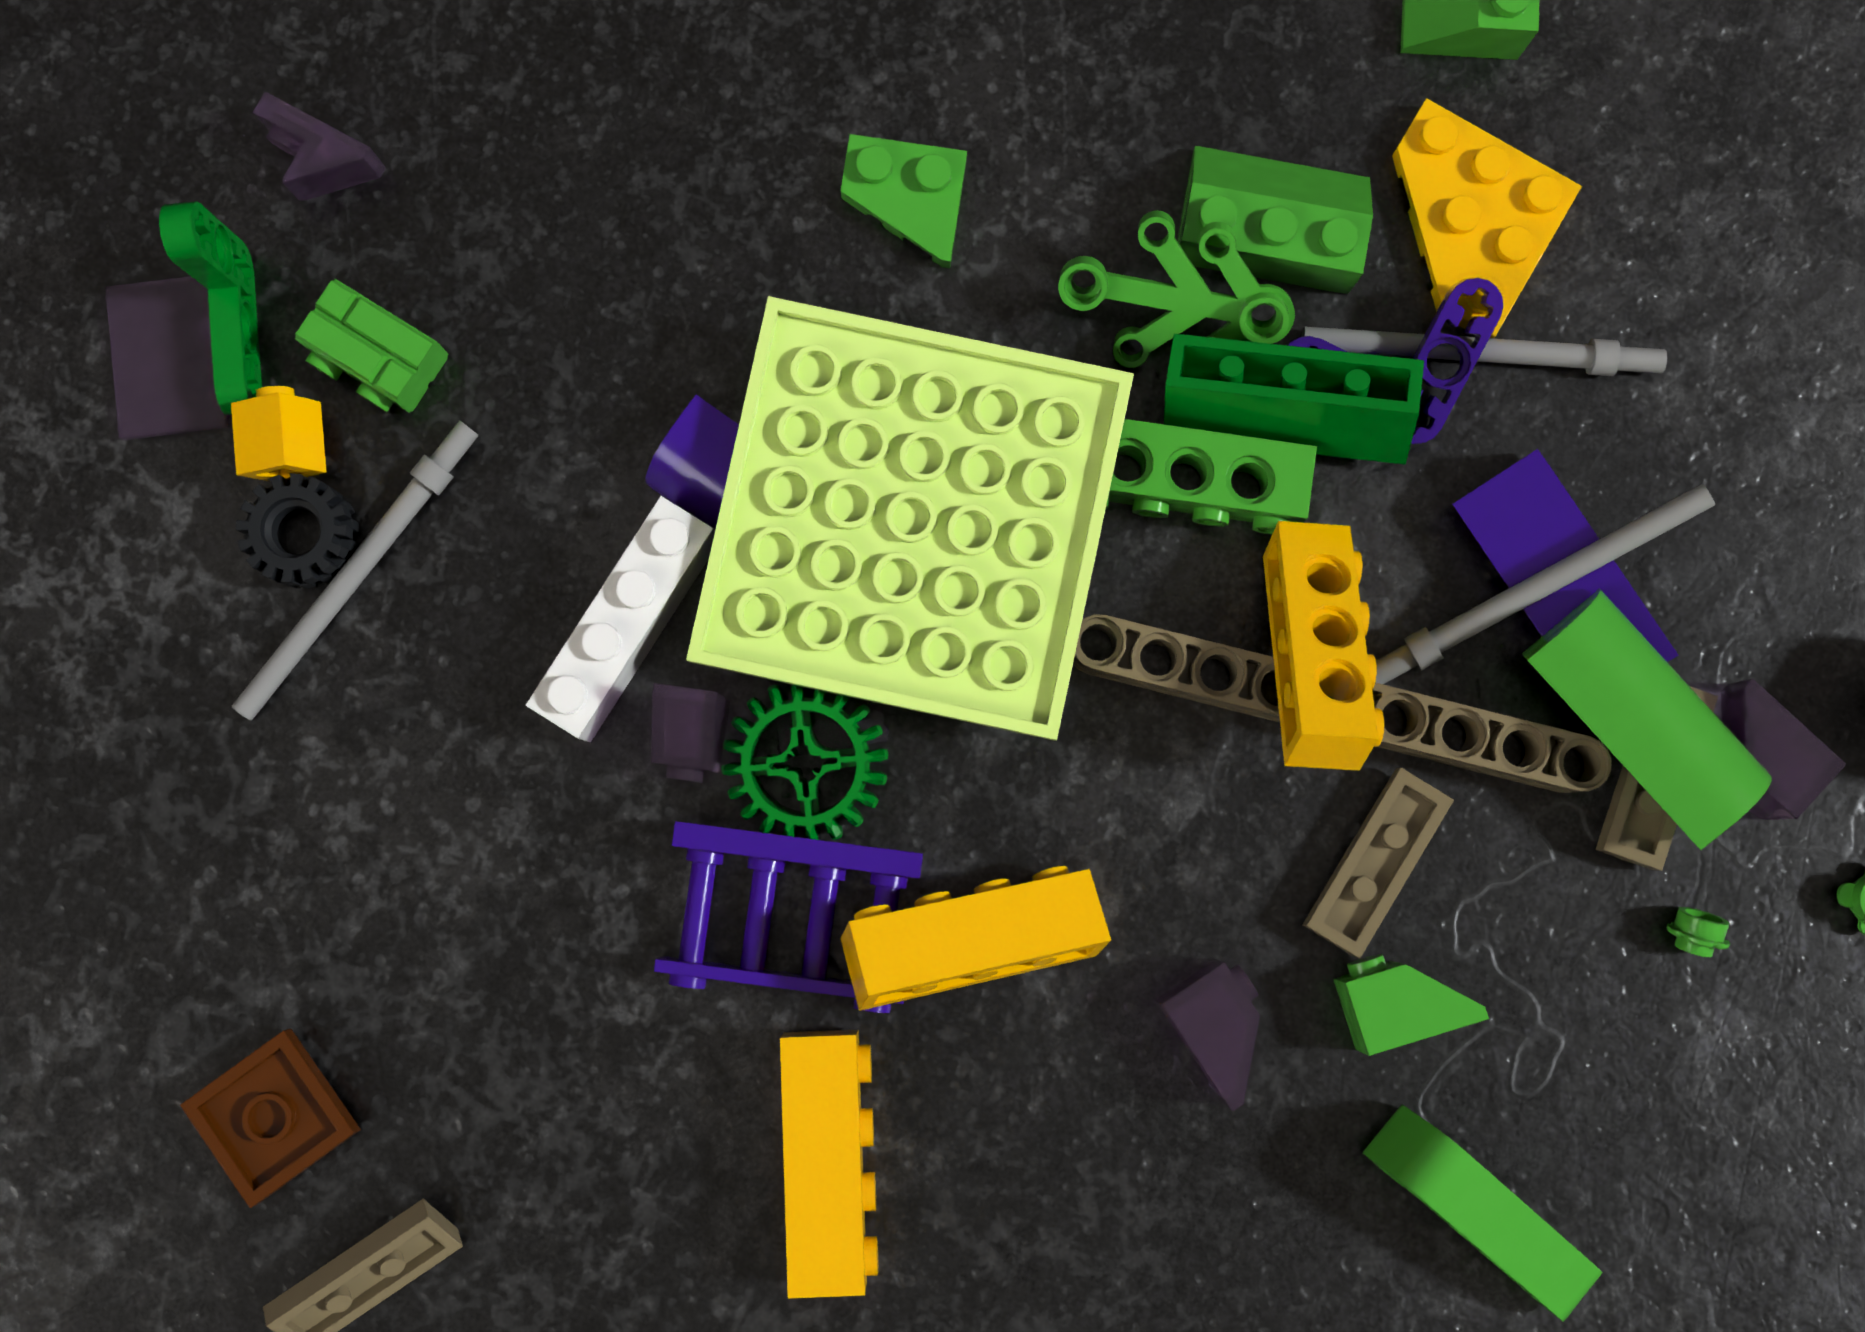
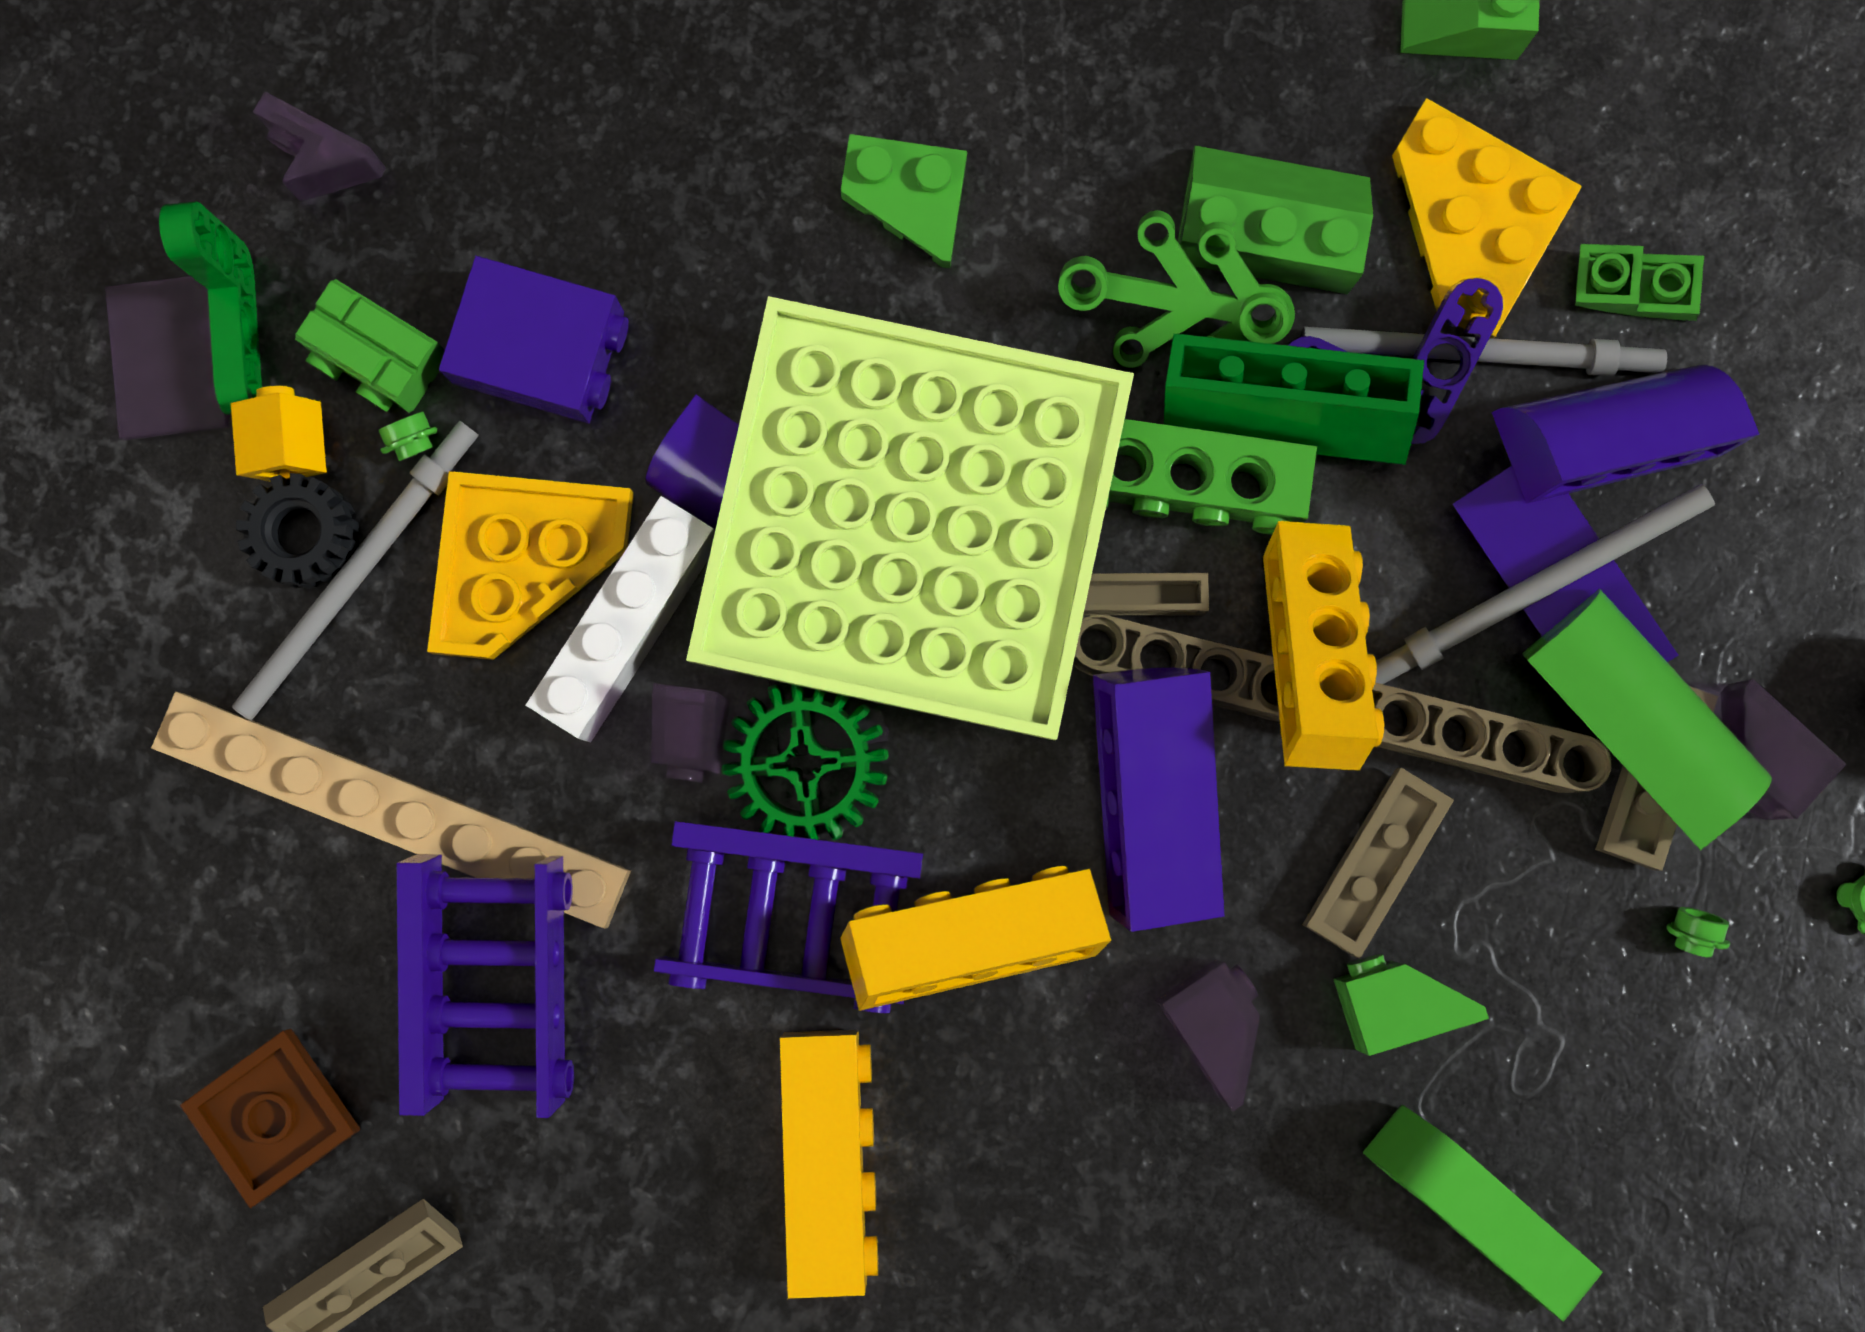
(378, 803): none -> tan plate
(407, 436): none -> bright green plate
(428, 1014): none -> dark purple fence
(517, 555): none -> yellow plate
(534, 340): none -> dark purple brick
(1148, 594): none -> dark tan piece
(1159, 796): none -> dark purple brick
(1623, 430): none -> dark purple brick
(1639, 284): none -> bright green slope

